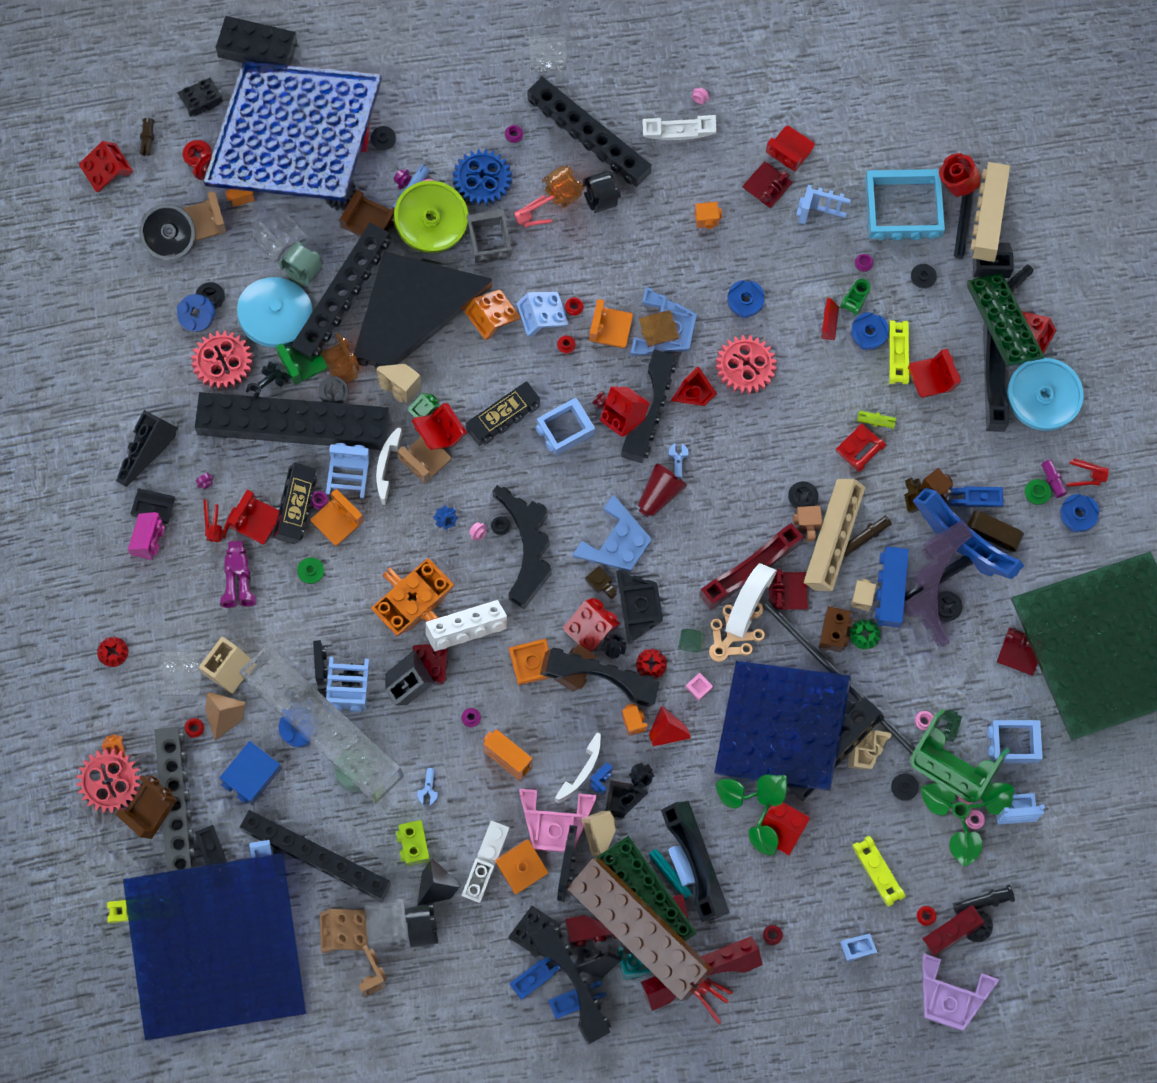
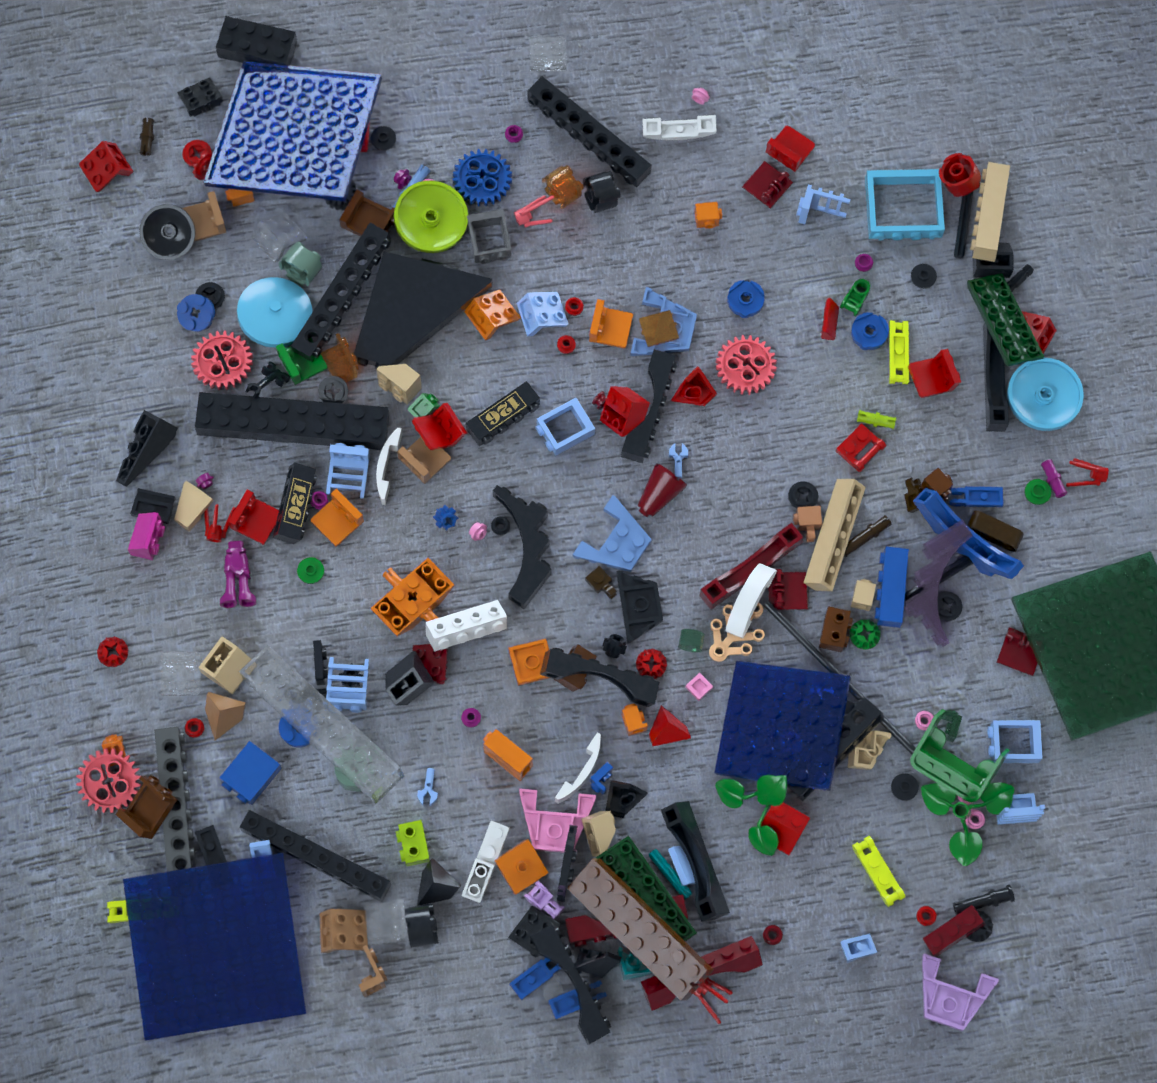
(191, 506): none -> tan slope
(543, 900): none -> lavender connector
(591, 624): bracket -> none
(641, 775): black gear -> none
(1076, 523): blue plate -> none

